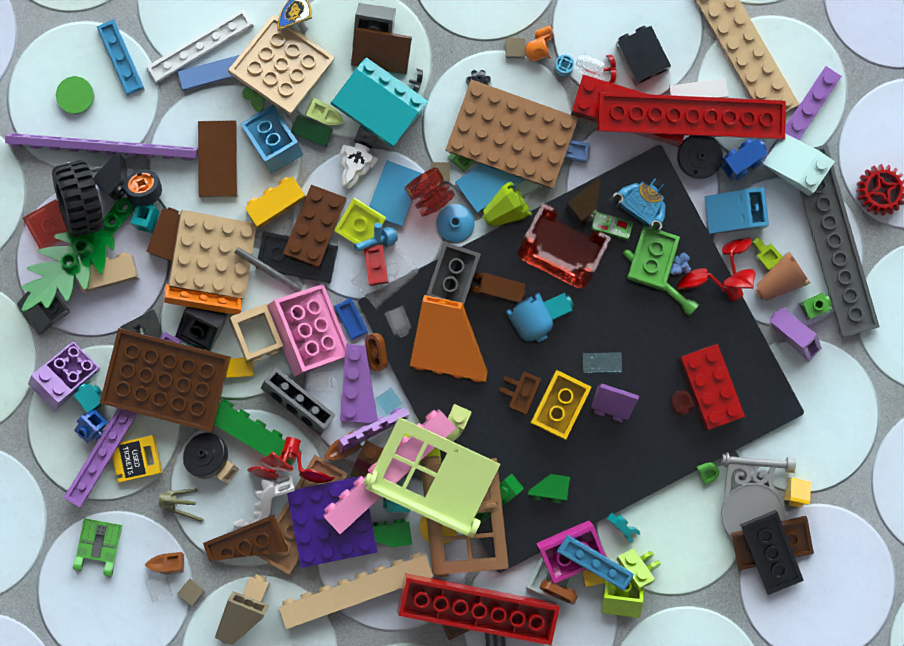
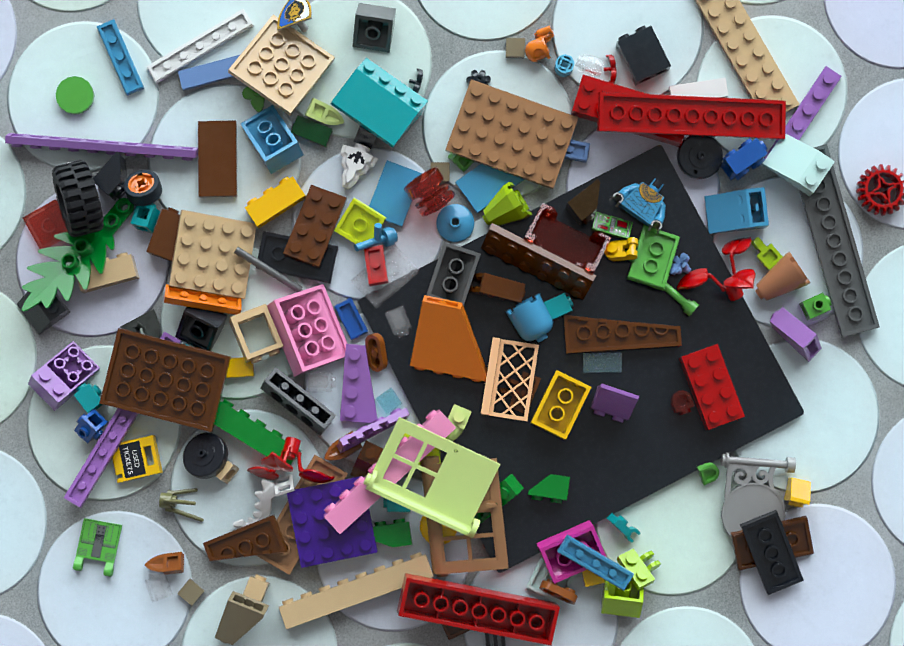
(383, 48): reddish brown tile -> none
(493, 378): none -> light nougat fence
(537, 261): none -> reddish brown plate
(598, 335): none -> reddish brown wing
(616, 249): none -> yellow plate

